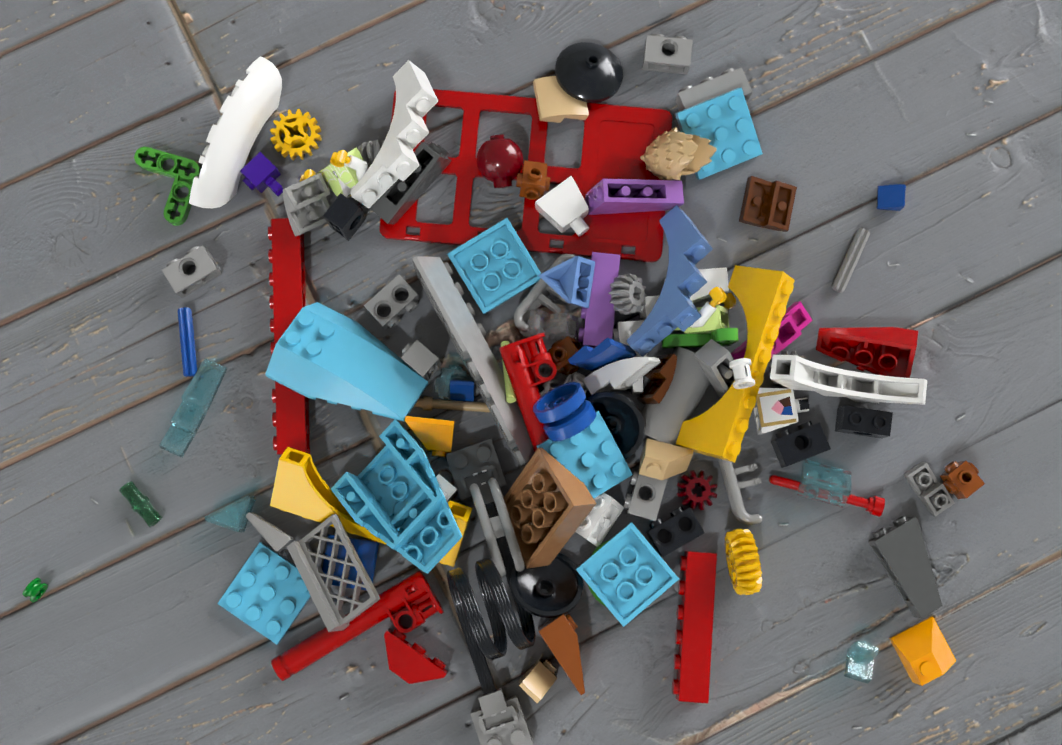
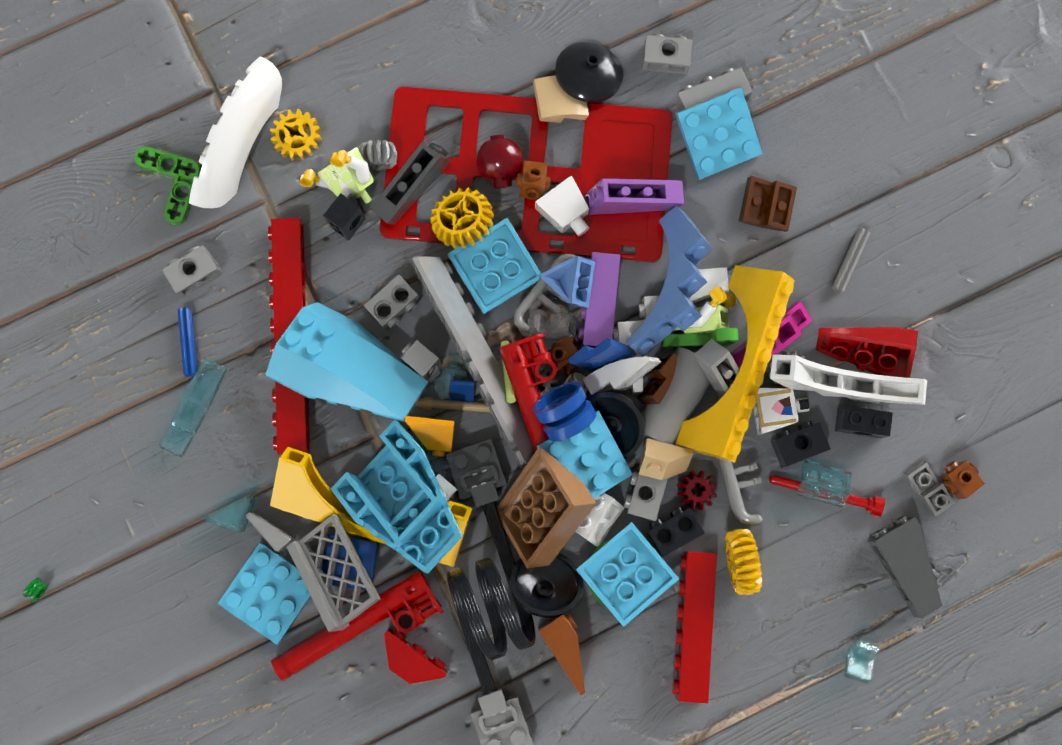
(140, 504): clear green pin -> none
(261, 174): dark purple brick -> none
(306, 203): light grey slope -> none
(407, 130): white arch -> none
(466, 225): none -> yellow gear
(497, 526): light grey piece -> none
(538, 679): tan slope -> none
(627, 294): light grey gear -> none
(677, 154): tan head -> none
(742, 373): white bush -> none
(891, 197): blue slope -> none
(923, 651): light orange slope -> none

